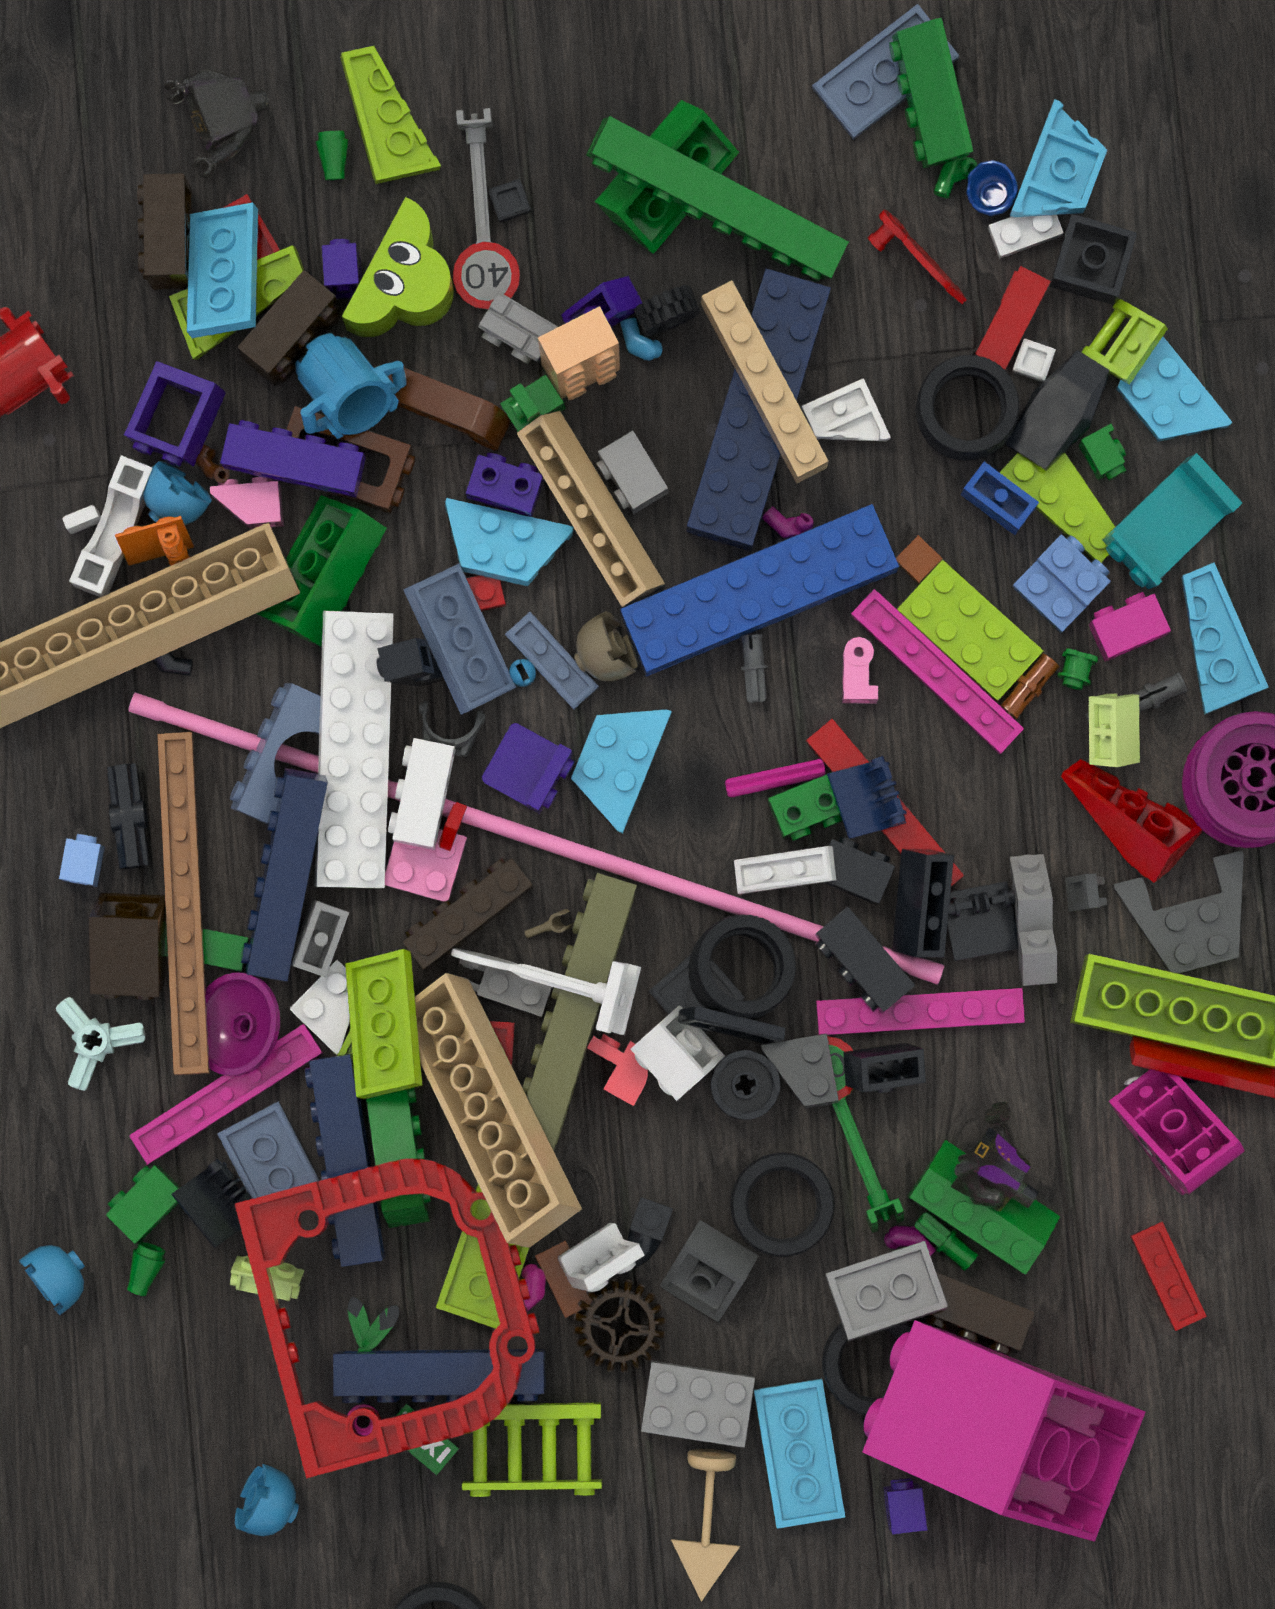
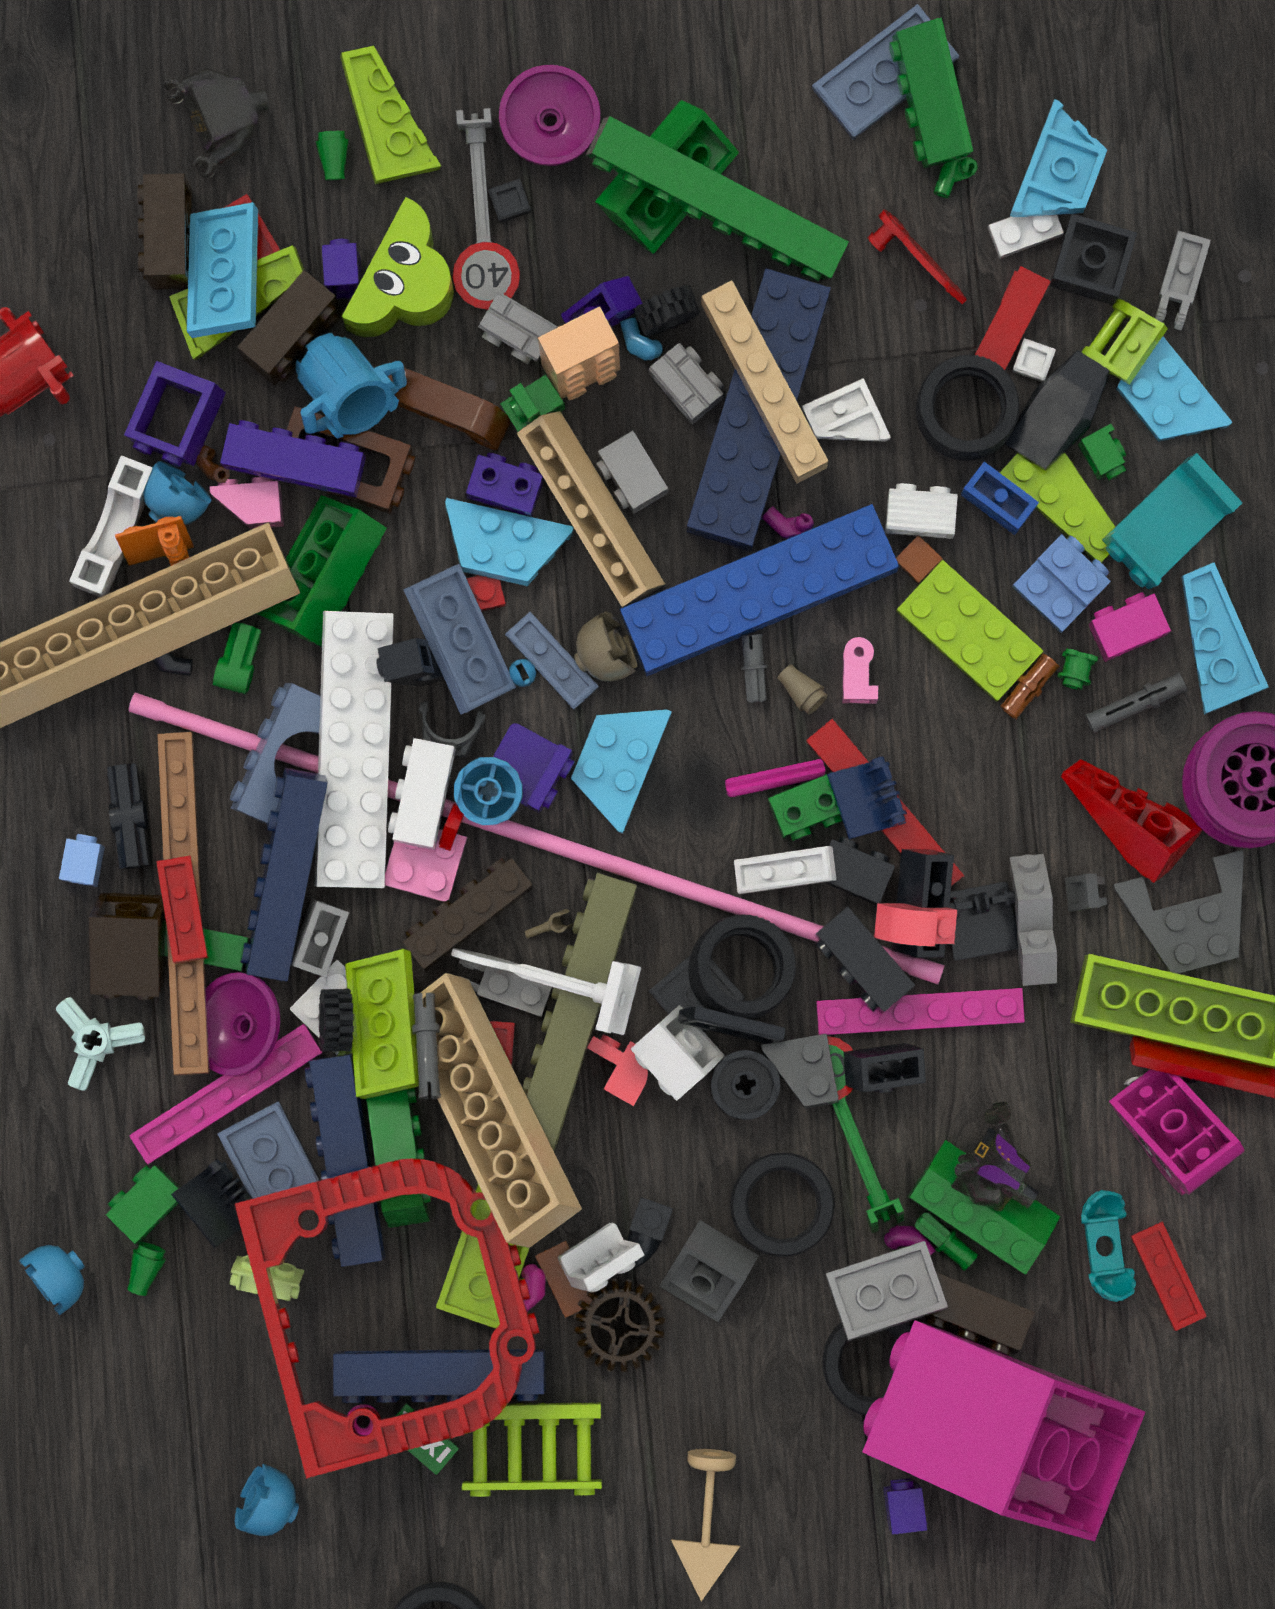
(81, 519): white tile -> none
(182, 909): none -> red plate
(236, 666): none -> green piece
(336, 1020): none -> black tyre
(366, 1335): green piece -> none
(427, 1056): none -> dark grey pin
(488, 791): none -> dark azure cylinder
(547, 93): none -> magenta dish
(686, 382): none -> light grey brick
(698, 1403): light grey brick -> none
(799, 1453): medium azure plate -> none
(804, 691): none -> dark tan cone
(915, 925): none -> coral brick
(921, 511): none -> white brick
(937, 671): dark pink plate -> none
(991, 188): blue hair -> none
(1107, 1273): none -> teal piece
(1114, 730): yellowish green hinge -> none
(1182, 275): none -> light grey hinge

